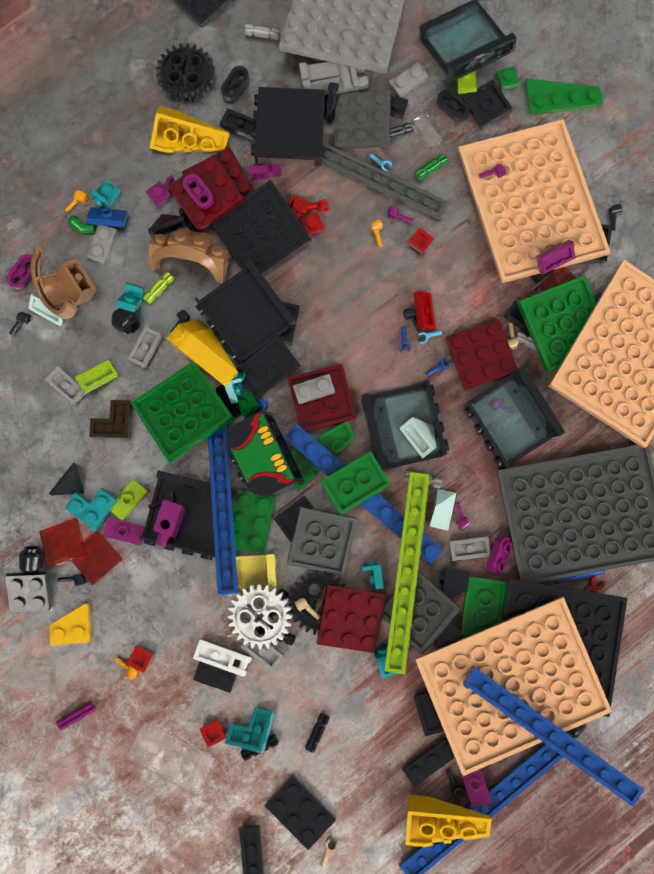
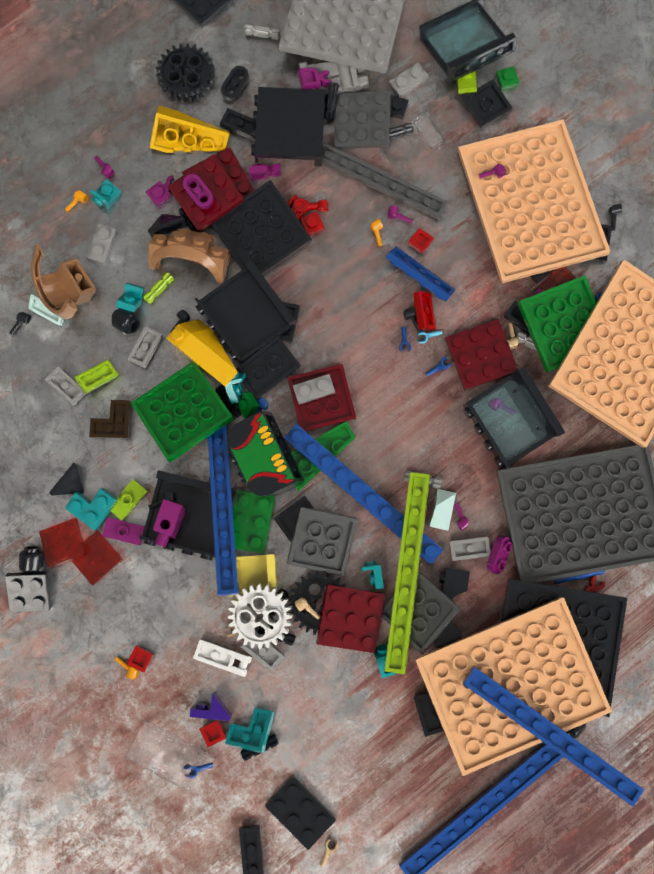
(20, 271): magenta plate -> none
(72, 628): yellow wing -> none
(75, 716): magenta axle -> none
(78, 579): black hand -> none
(79, 227): green arm -> none
(107, 171): none -> magenta hand
(107, 217): blue plate -> none
(195, 769): none -> blue hand
(214, 677): black plate -> none
(217, 711): none -> dark purple slope
(311, 79): none -> magenta plate
(317, 732): black axle -> none
(355, 483): green plate -> none
(381, 163): medium azure hand -> none
(390, 411): clear light blue panel -> none
(420, 273): none -> blue plate
(420, 435): light aqua slope -> none
(429, 762): black plate -> none
(431, 166): green axle -> none
(438, 821): yellow wedge -> none
(455, 104): black plate -> none
(455, 787): black hand -> none
(477, 789): magenta plate -> none
(482, 605): green plate -> none
(555, 257): magenta plate -> none
(556, 97): green wing -> none

